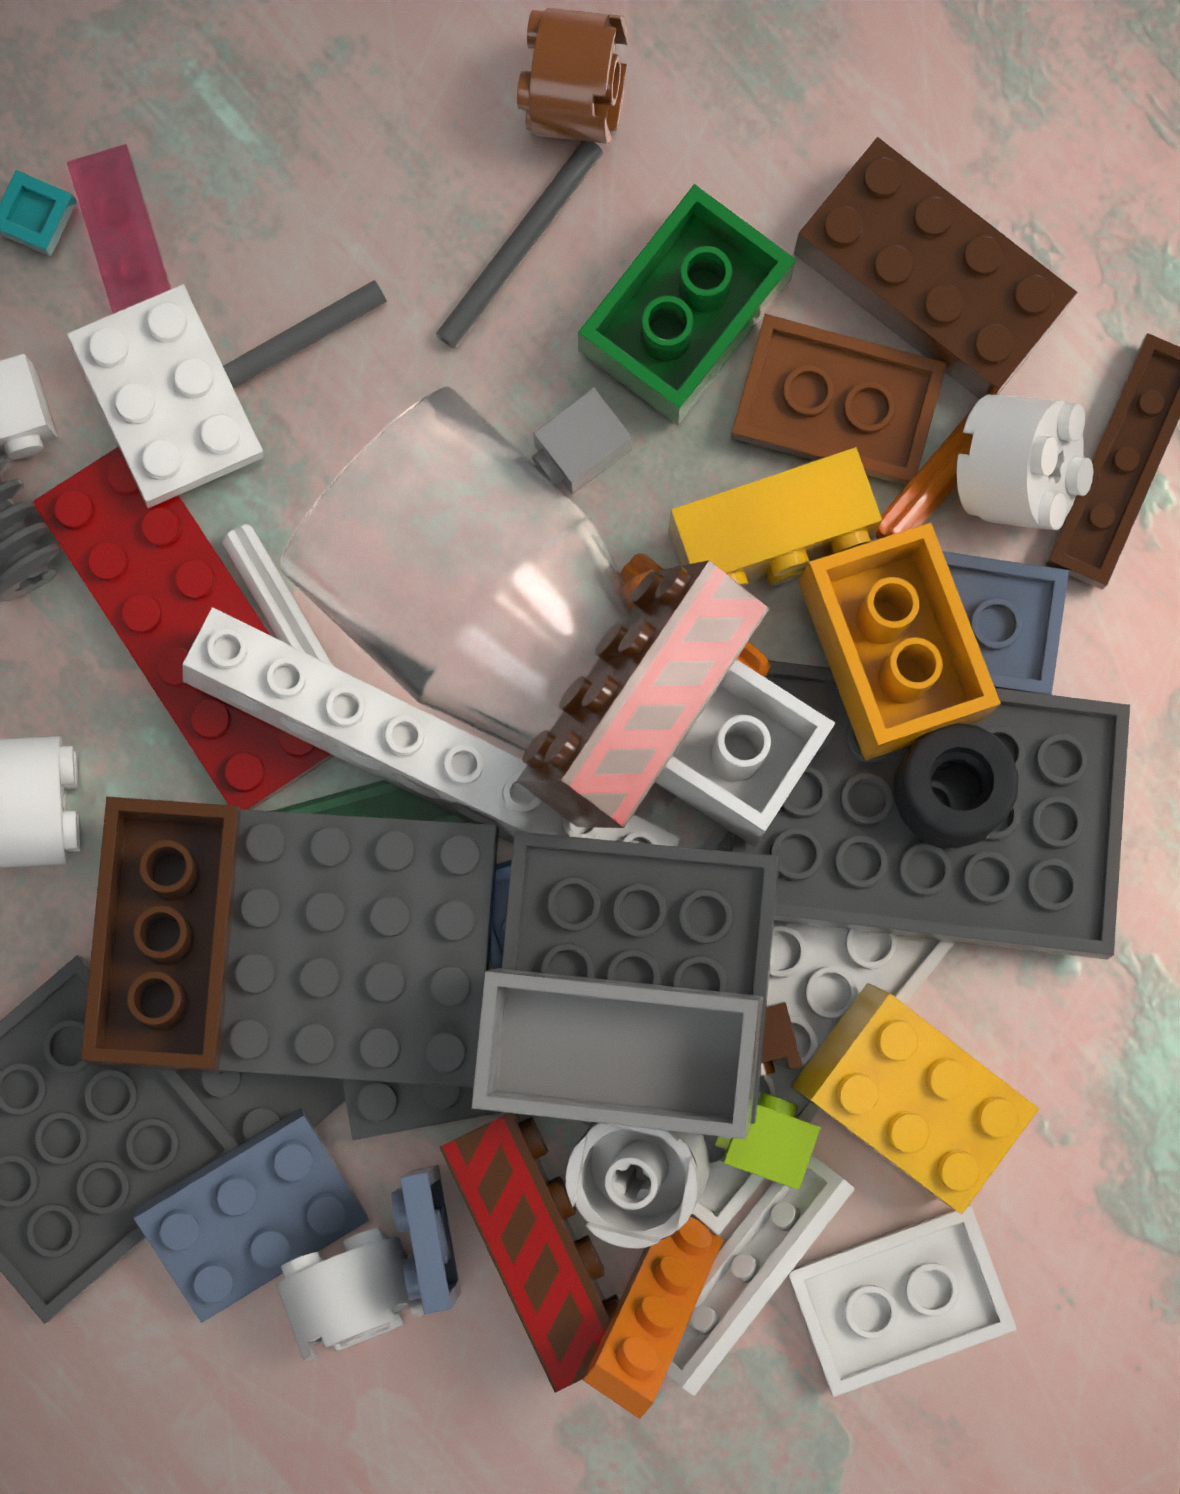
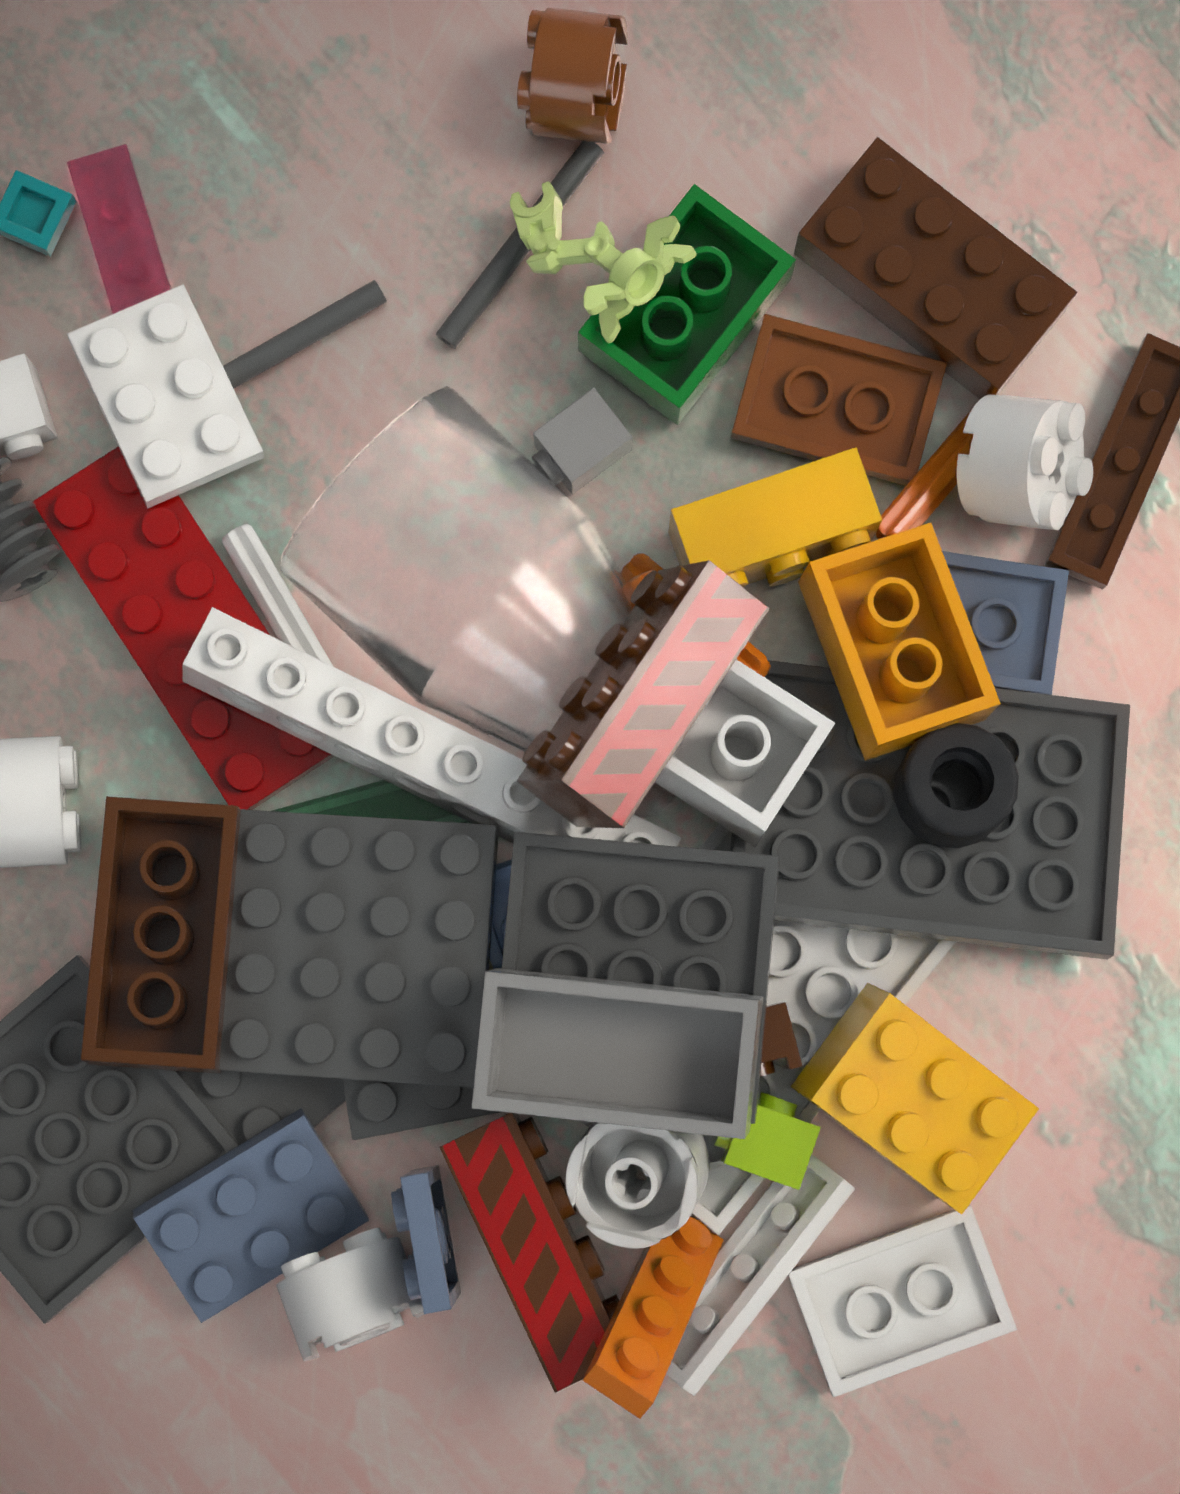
(632, 274): none -> yellowish green piece

